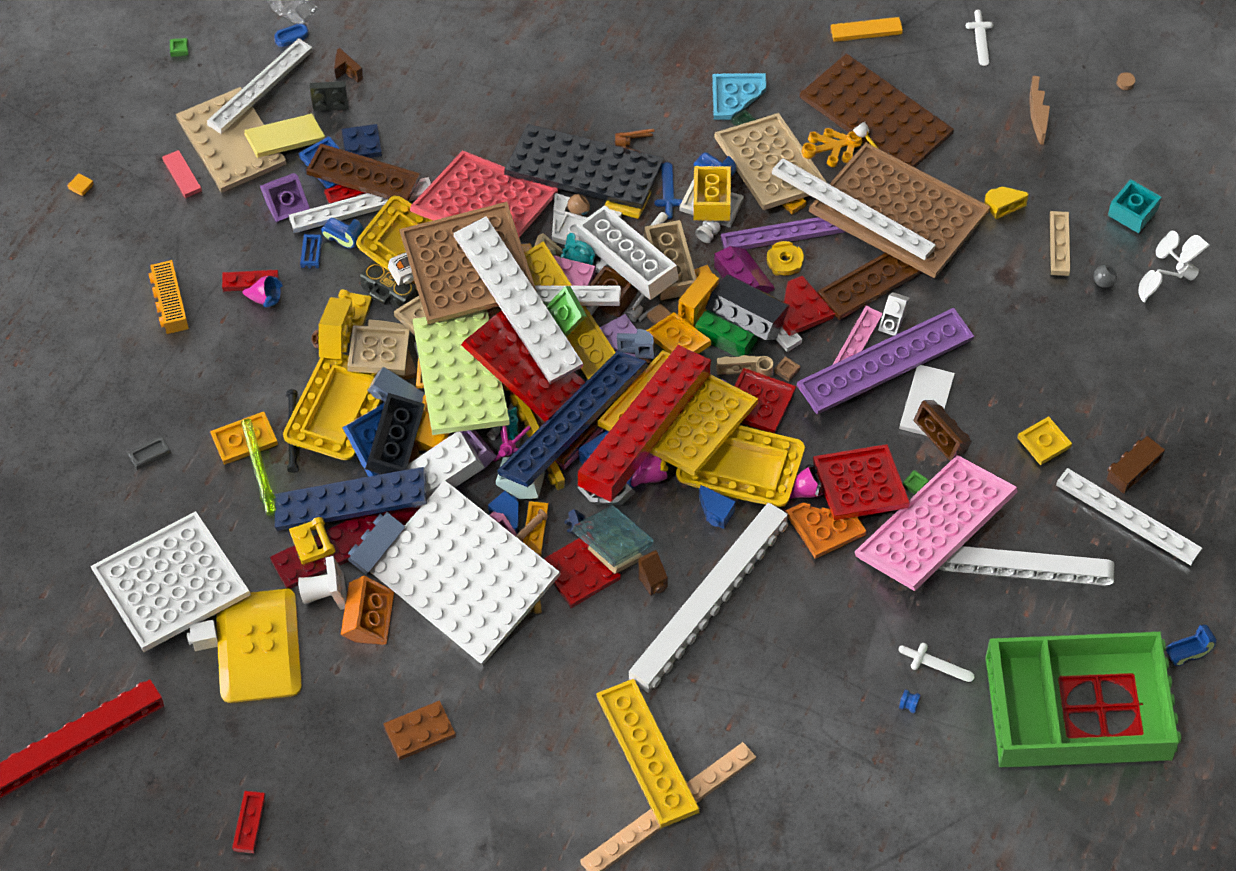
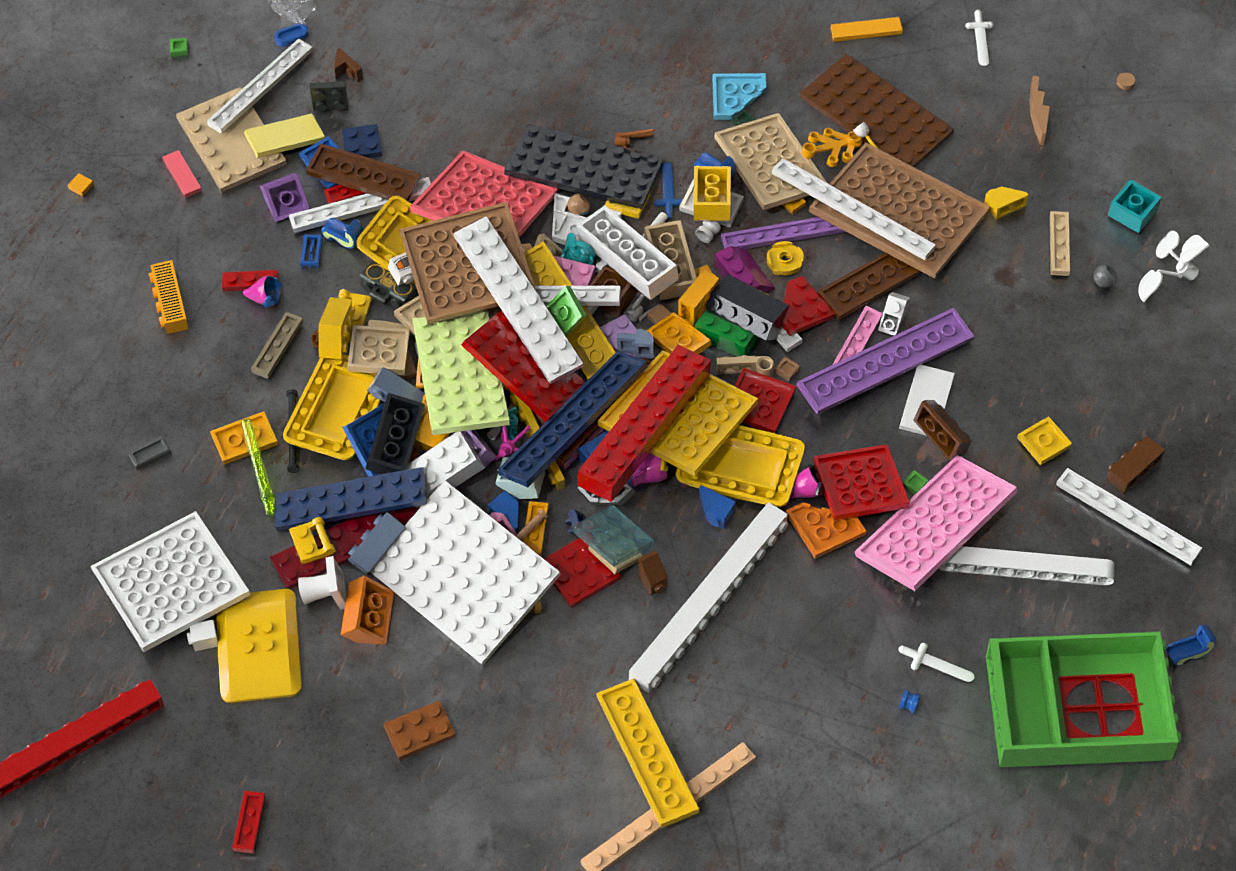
(277, 345): none -> dark tan plate

